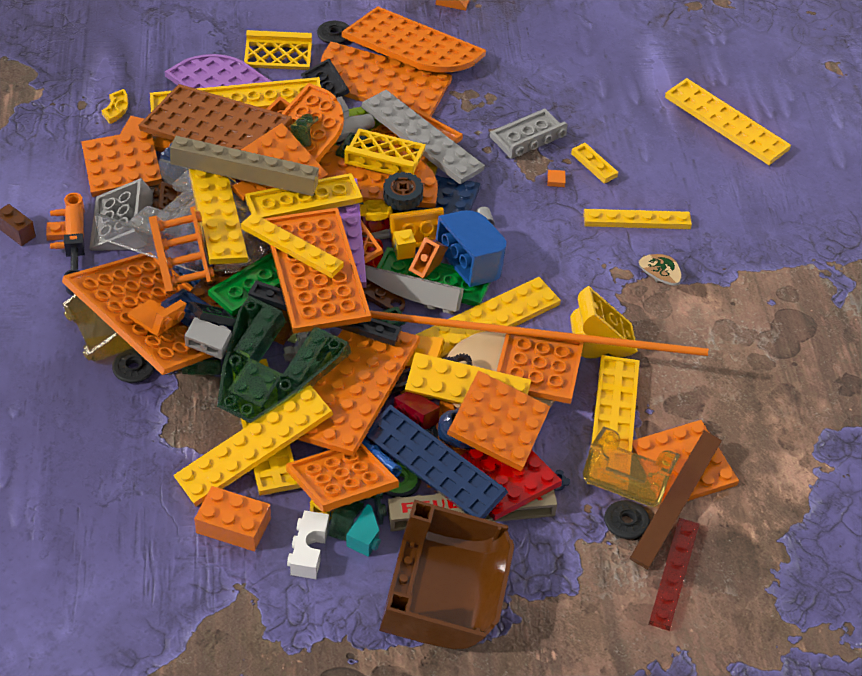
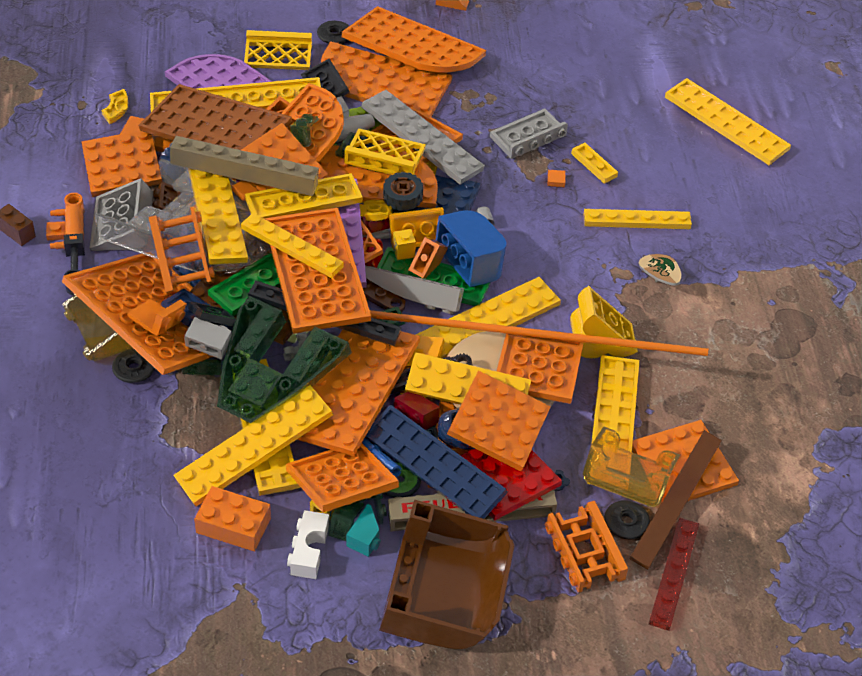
(601, 540): none -> orange fence

